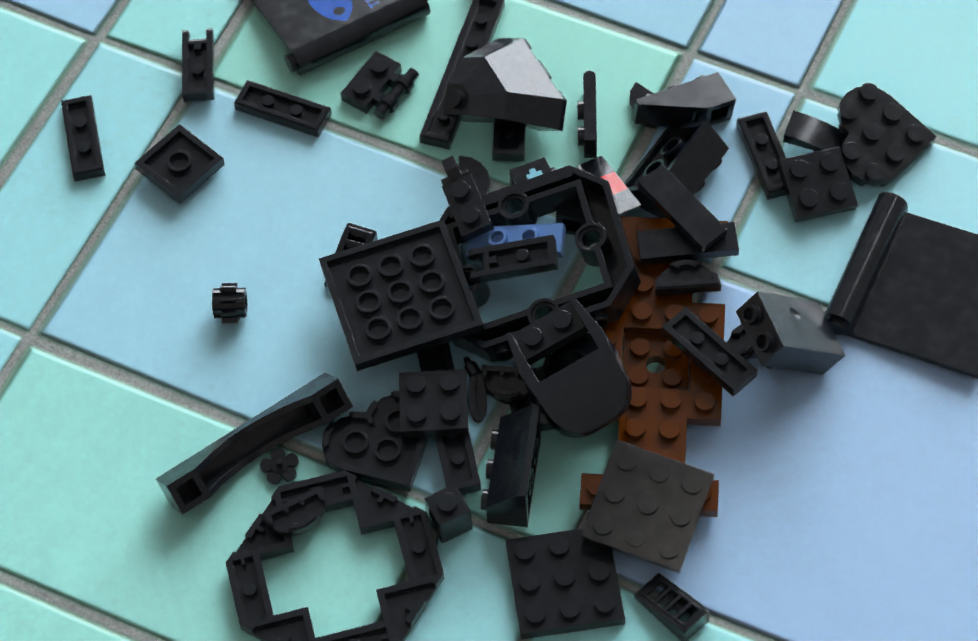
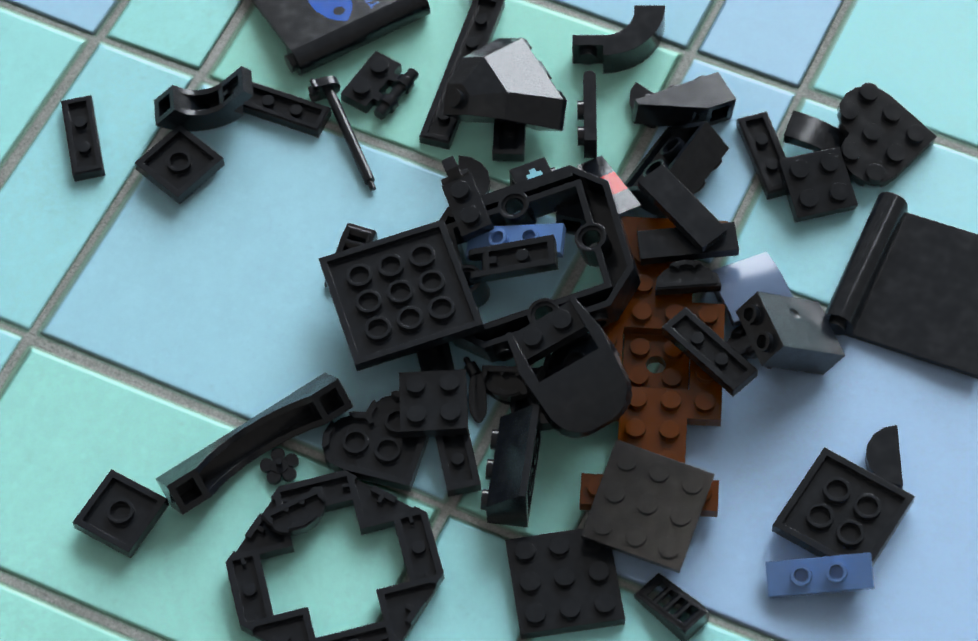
(121, 513): none -> black plate
(198, 67): black hinge -> none
(206, 107): none -> black arch
(229, 303): black gear -> none
(328, 88): none -> black piece
(448, 513): black brick -> none
(626, 47): none -> black arch
(744, 279): none -> sand blue slope
(820, 575): none -> medium blue plate
(842, 509): none -> black plate
(884, 456): none -> black tile

